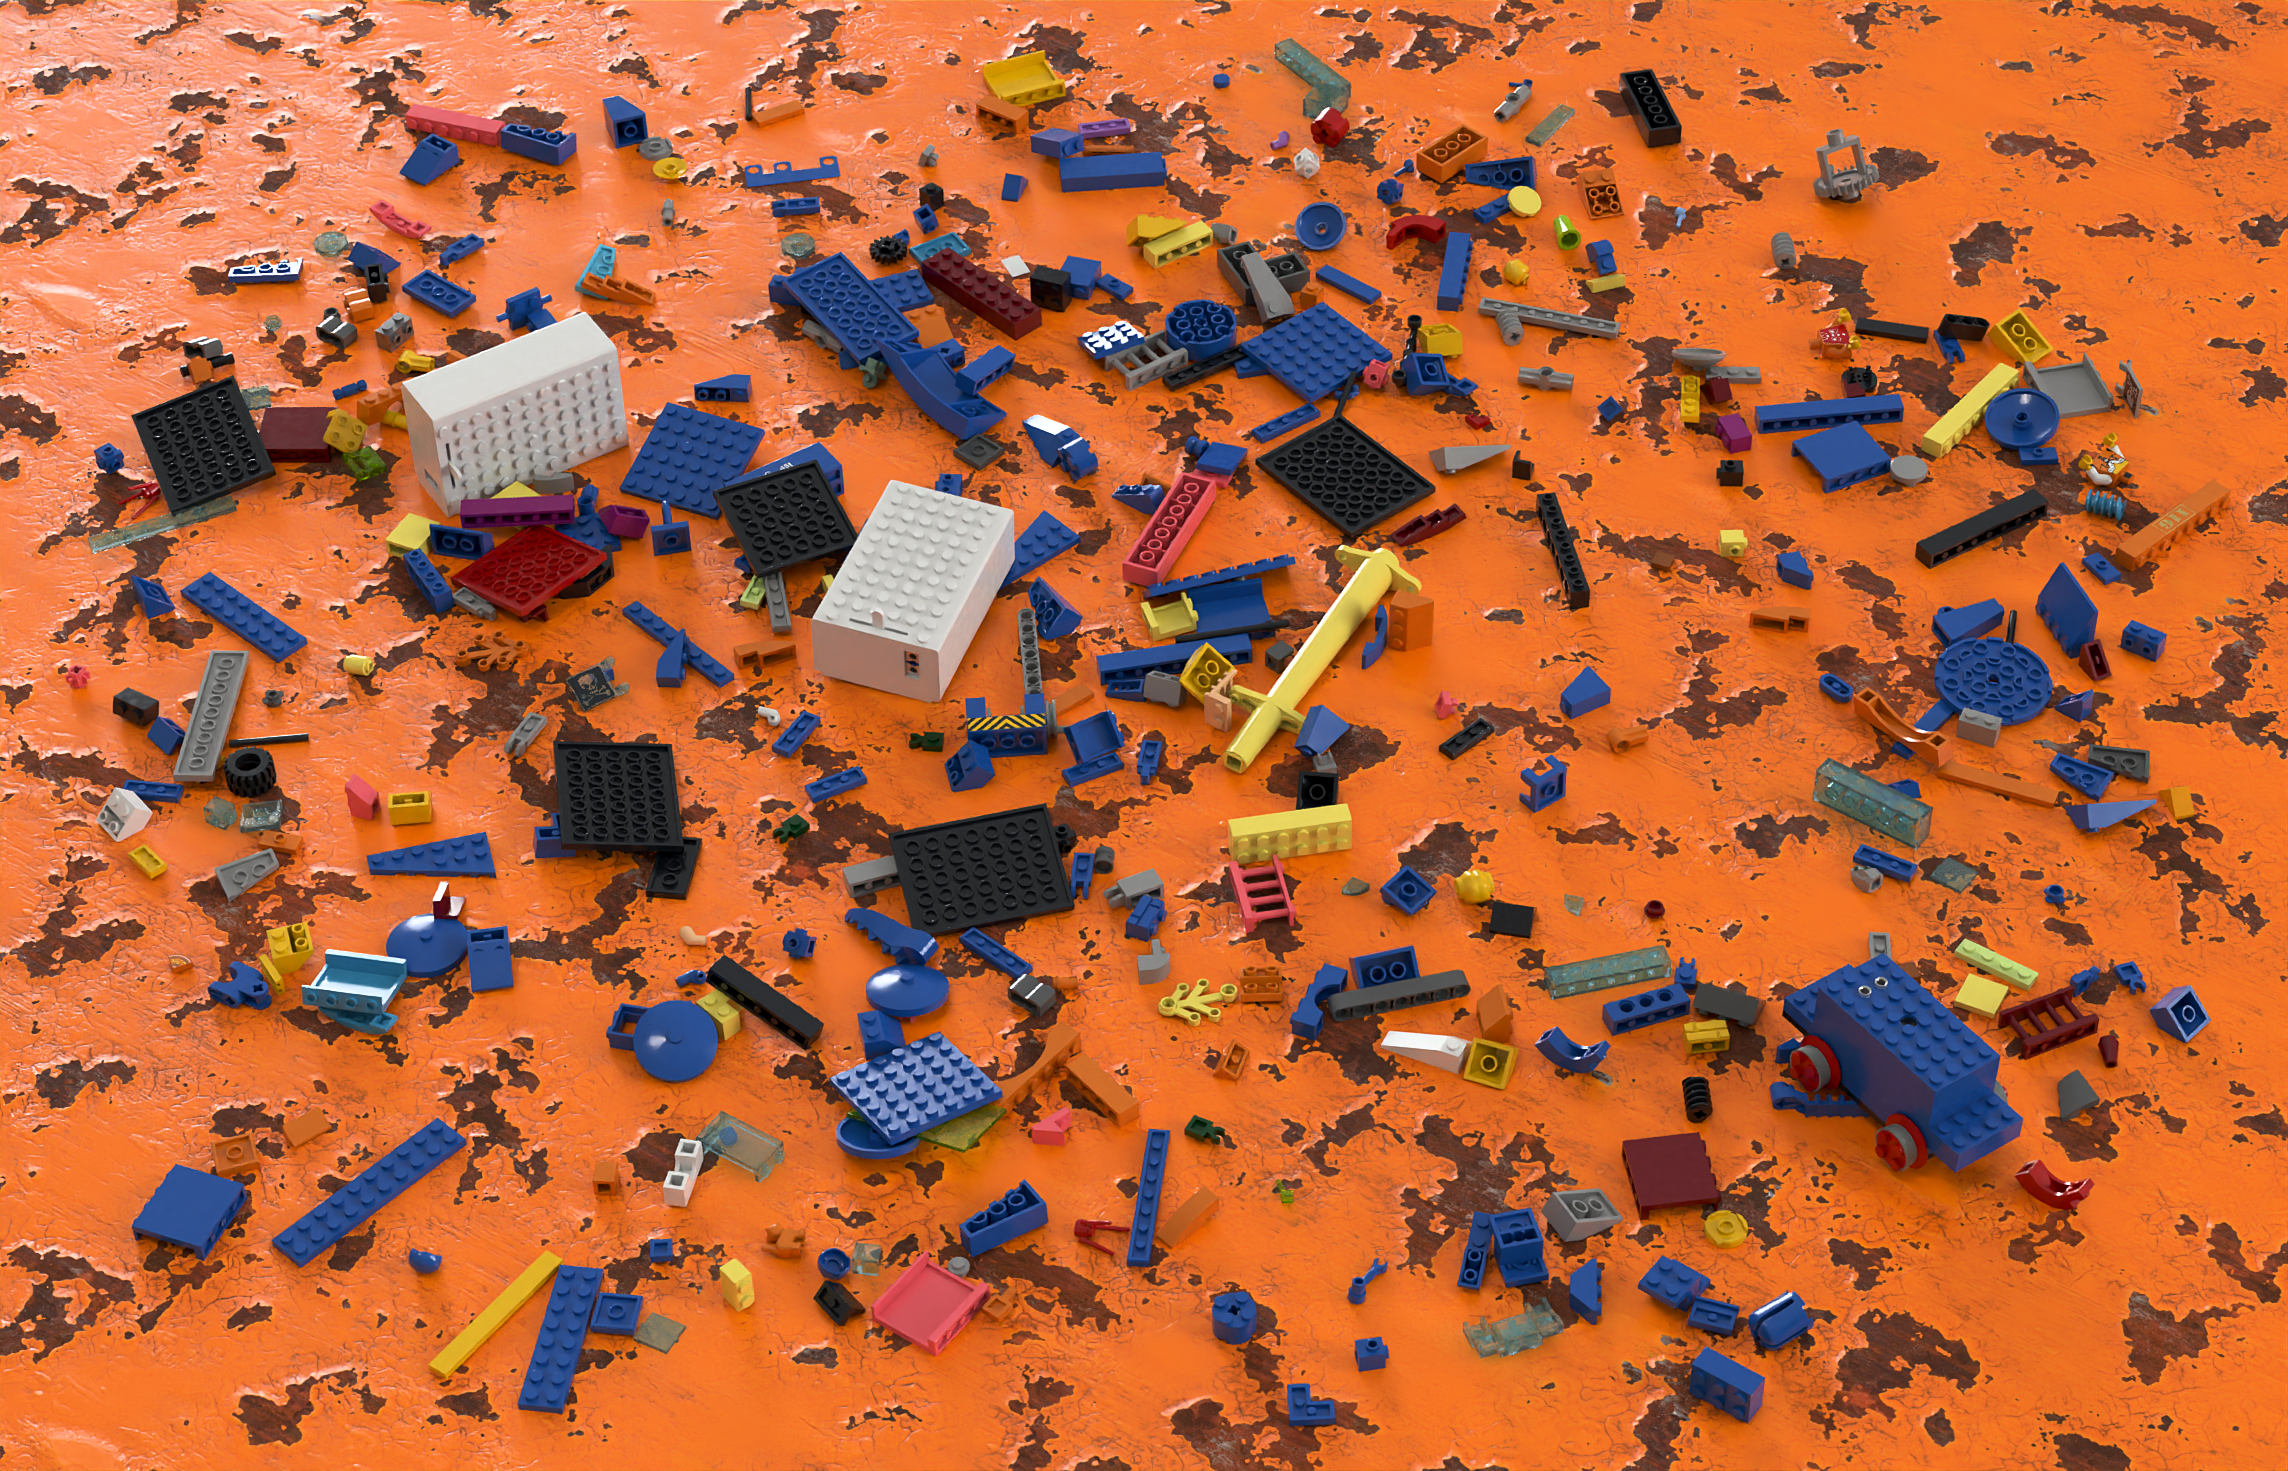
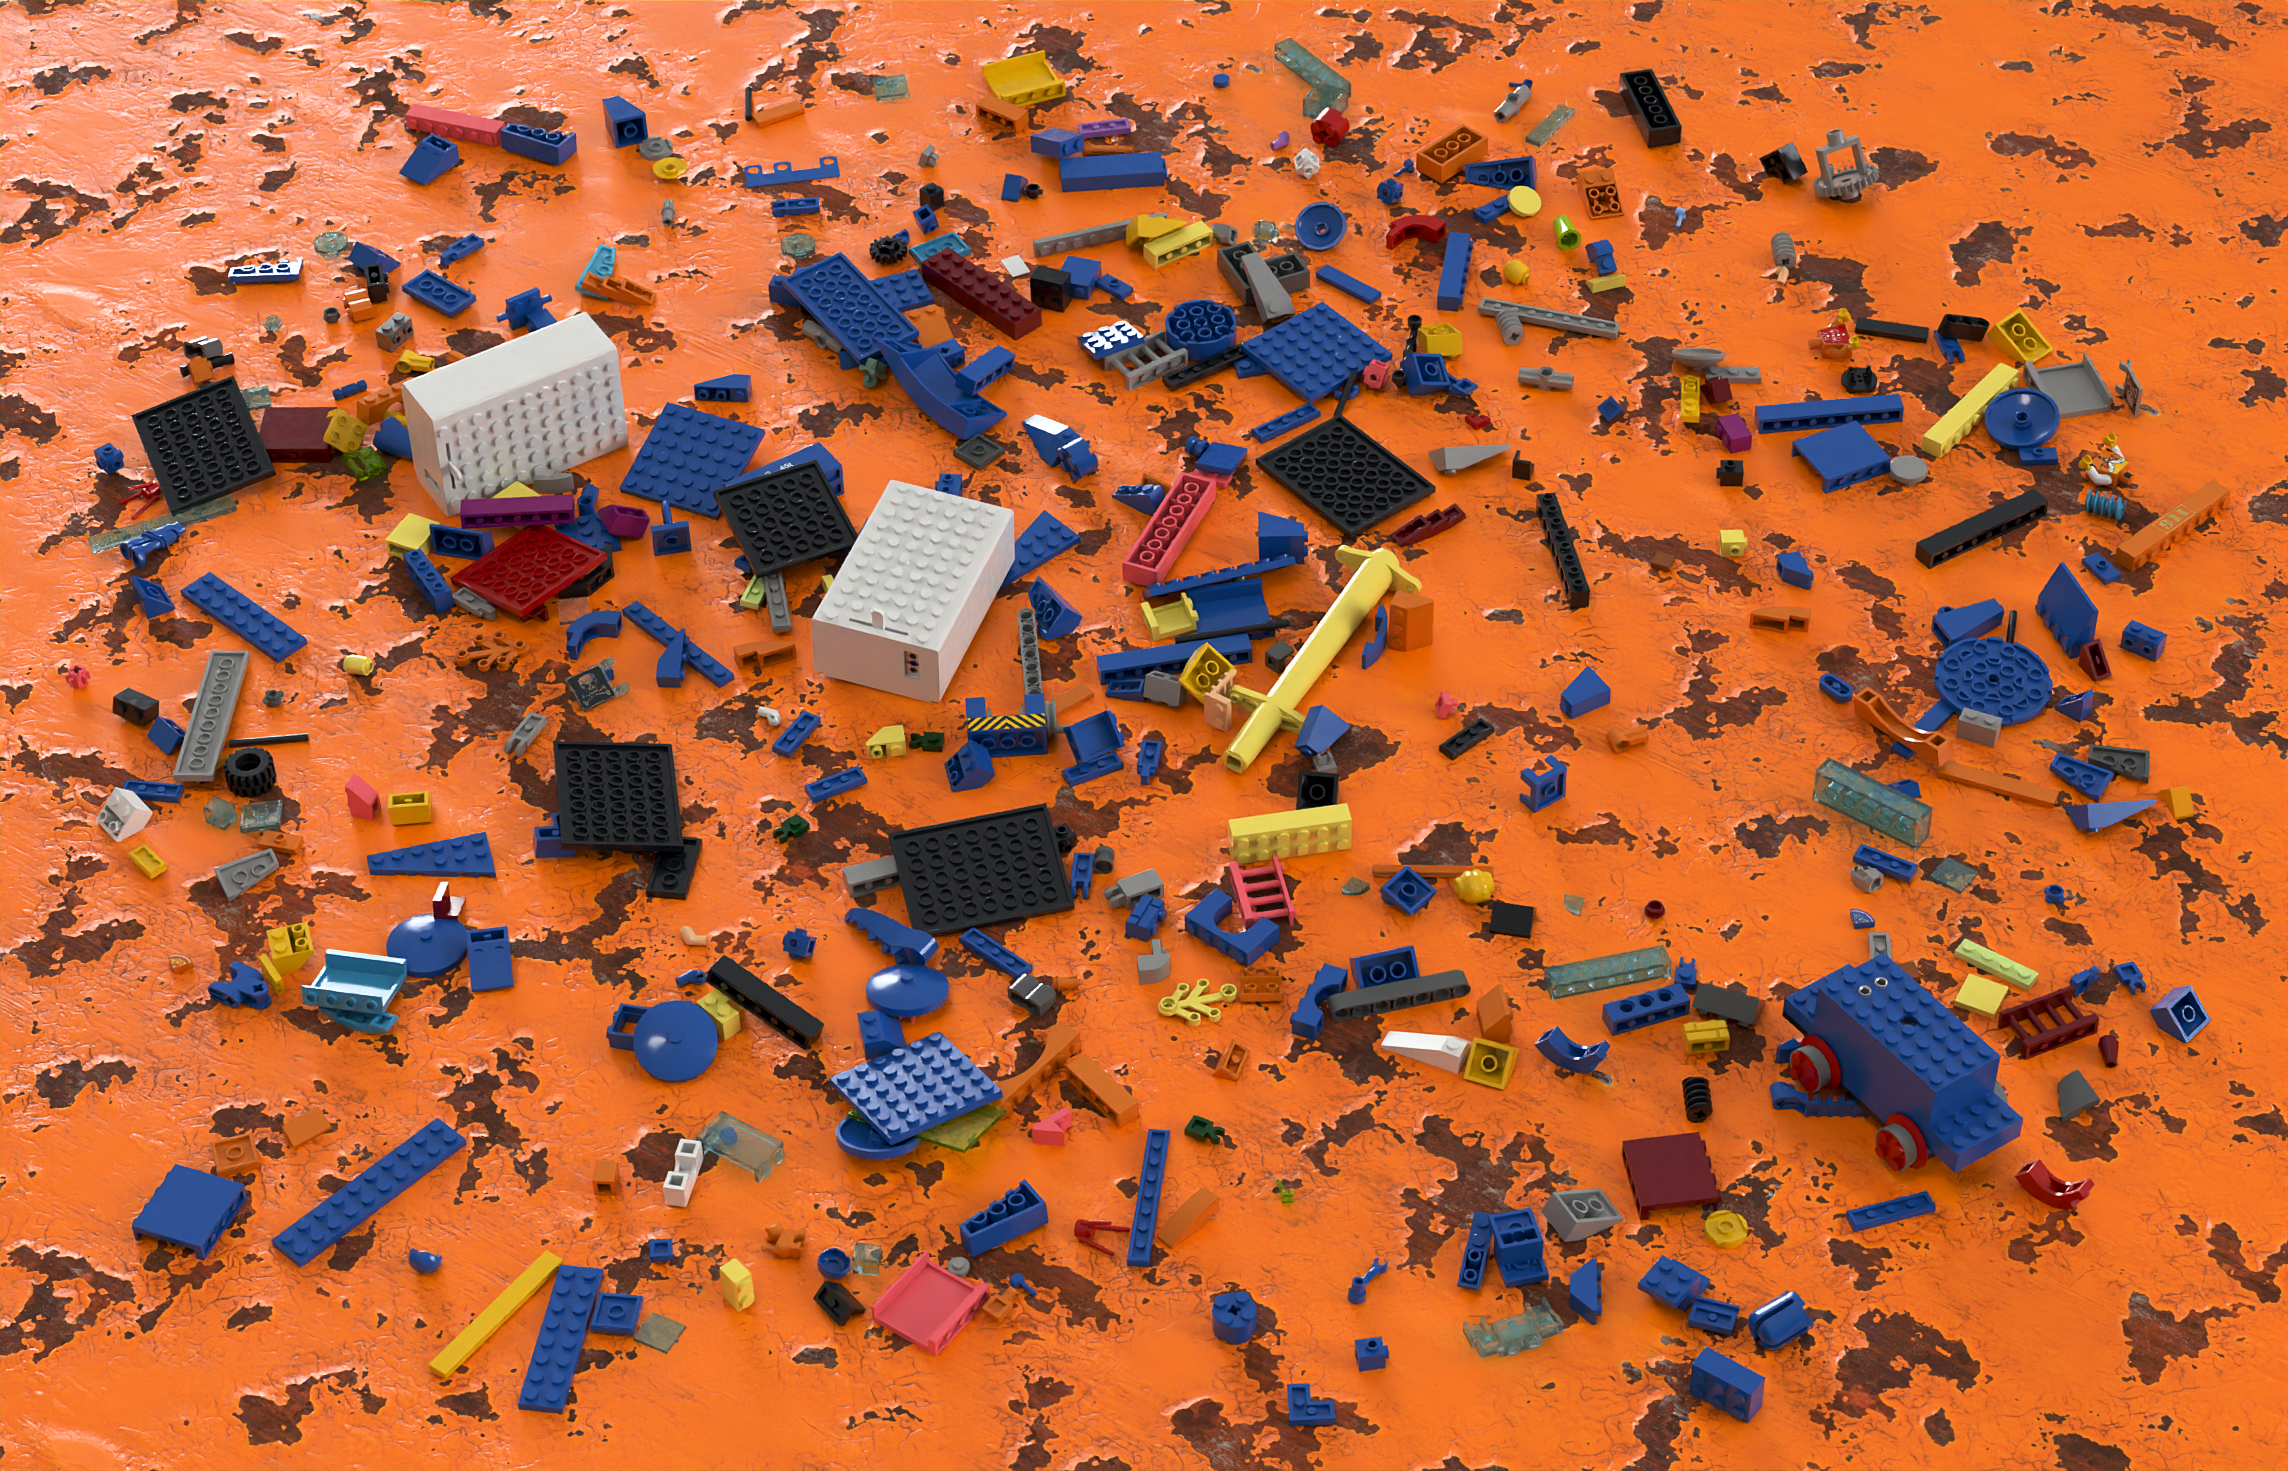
(149, 541): none -> blue piece
(336, 332): dark grey brick -> none
(385, 213): coral slope -> none
(393, 438): none -> blue cone
(572, 609): none -> clear piece
(592, 626): none -> blue arch
(887, 743): none -> light yellow slope
(891, 87): none -> clear light blue plate
(1018, 1280): none -> blue hand
(1032, 191): none -> black plate
(1083, 237): none -> light grey plate
(1243, 946): none -> blue arch
(1265, 231): none -> clear light blue head
(1281, 537): none -> blue slope
(1311, 295): orange brick -> none
(1428, 870): none -> orange axle
(1783, 275): none -> light nougat arm
(1785, 161): none -> black brick
(1852, 390): dark red panel -> none
(1861, 919): none -> blue tile
(1890, 1211): none -> blue tile

